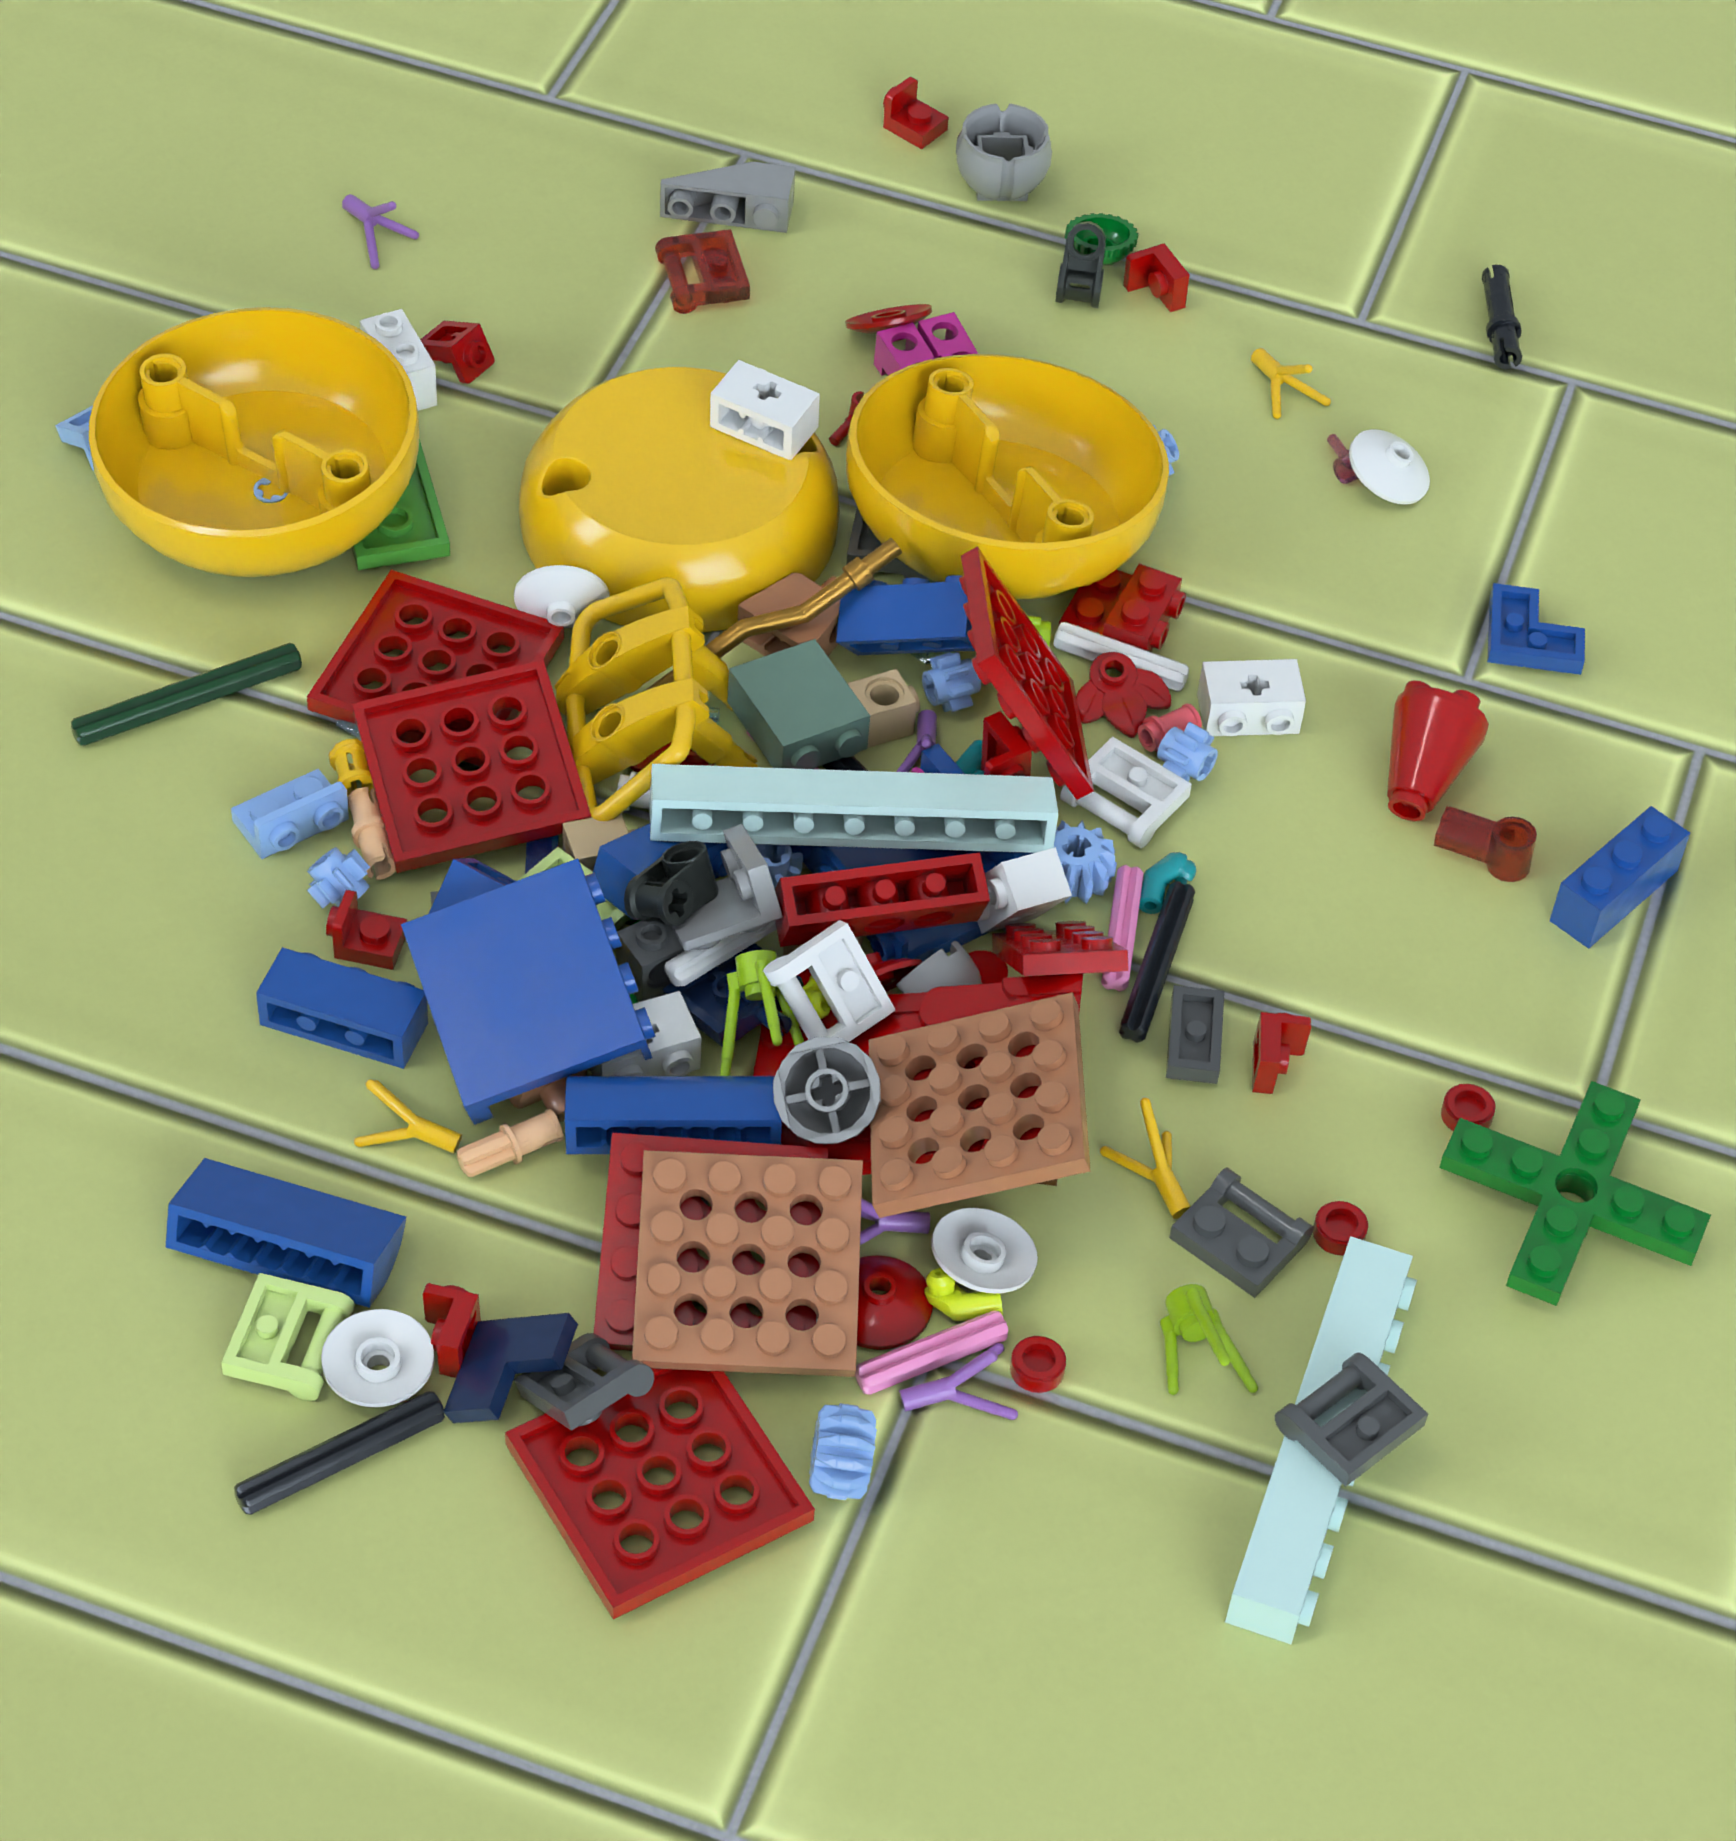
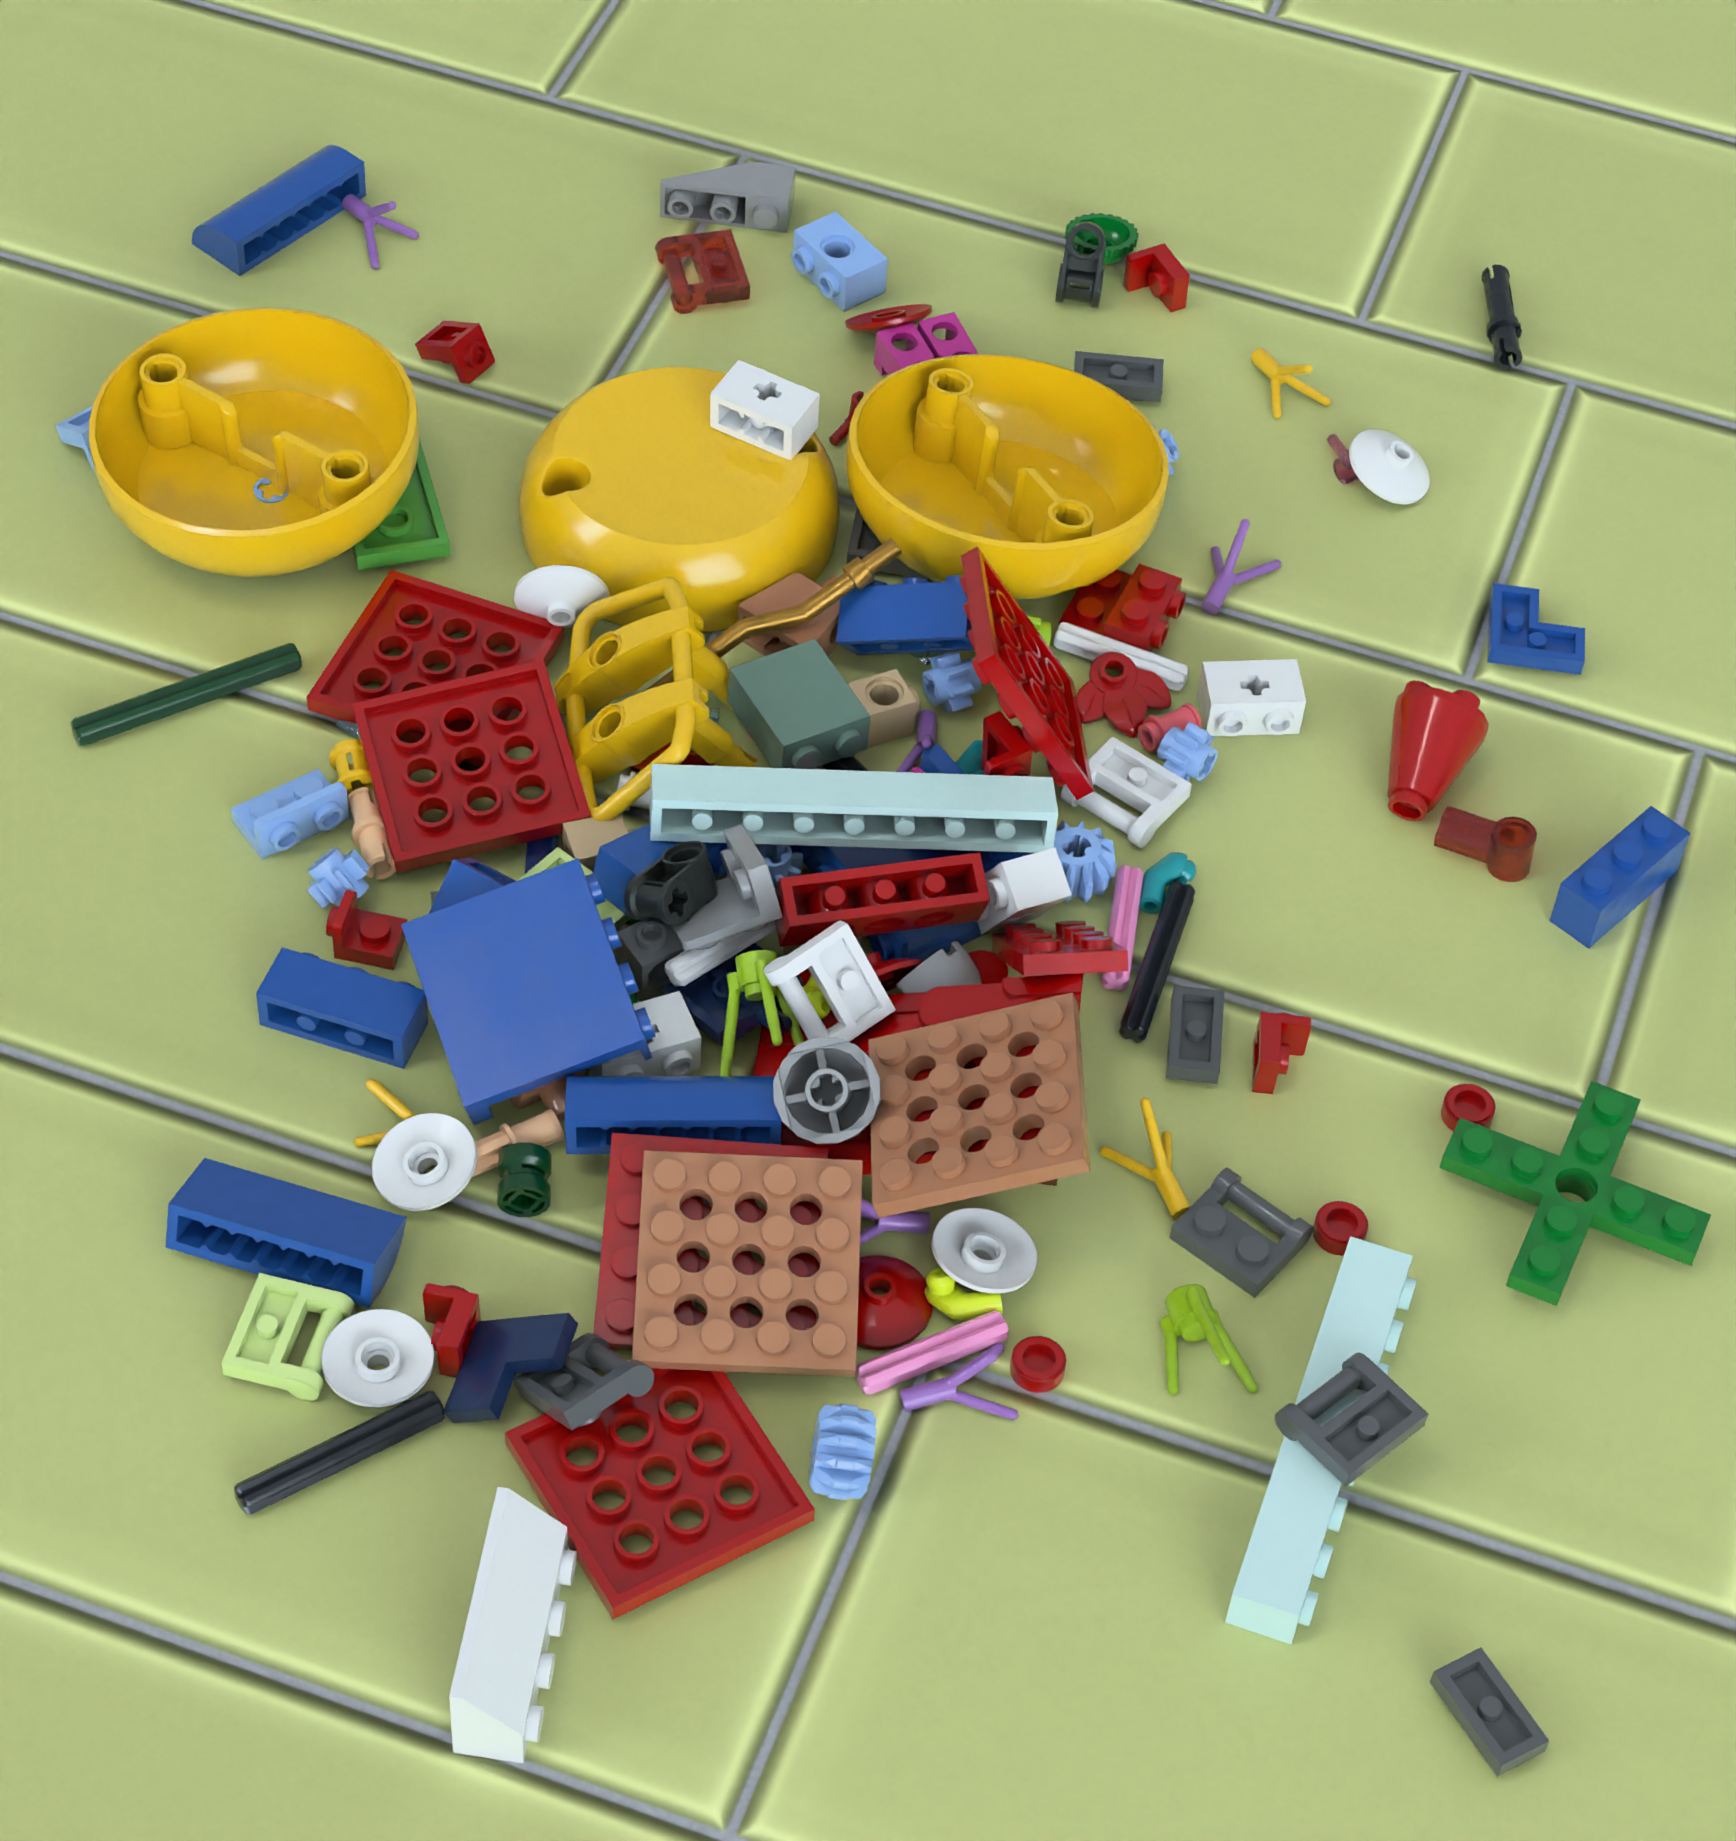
(282, 210): none -> blue brick
(400, 338): white brick -> none
(413, 1148): none -> white dish
(510, 1630): none -> white slope
(524, 1180): none -> dark green wheel
(839, 261): none -> light blue brick
(911, 117): red bracket -> none
(1003, 152): light grey piece -> none
(1127, 375): none -> dark grey plate
(1224, 573): none -> medium lavender plant
(1489, 1711): none -> dark grey plate

